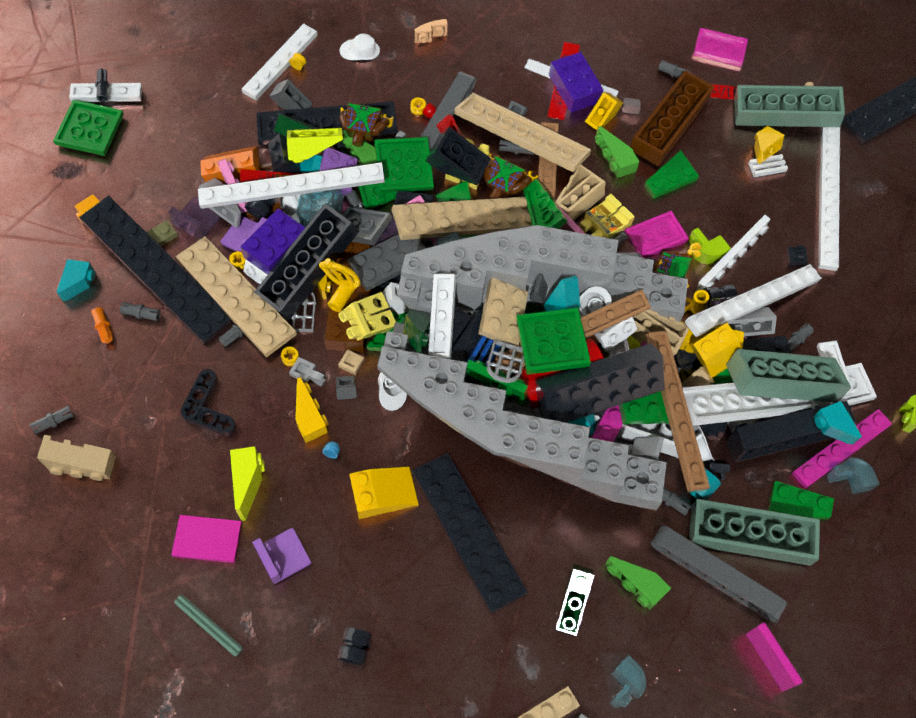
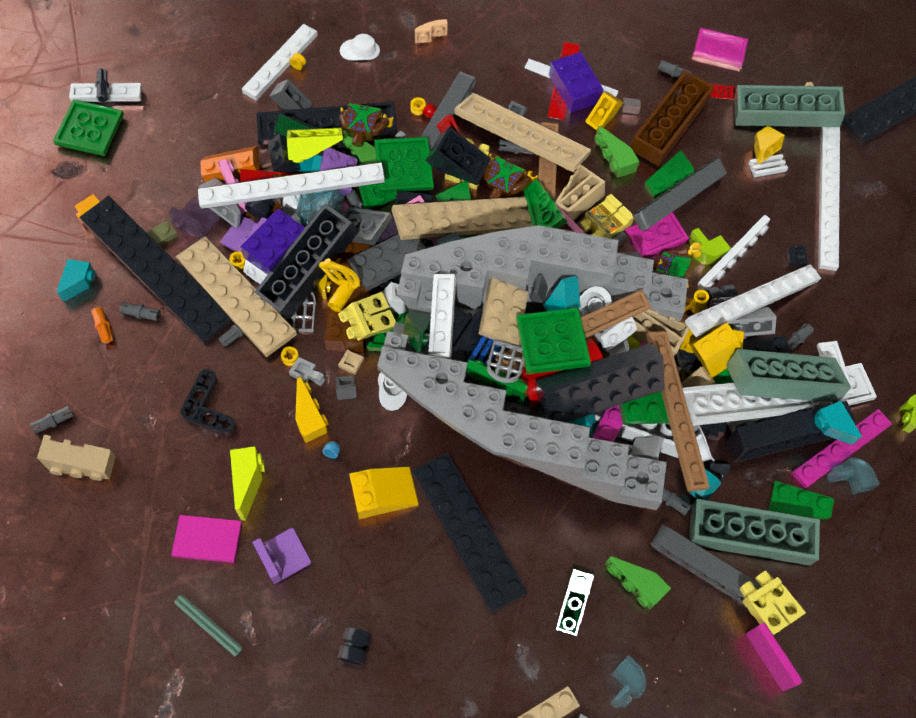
(679, 194): none -> dark grey beam
(771, 603): none -> light yellow hips

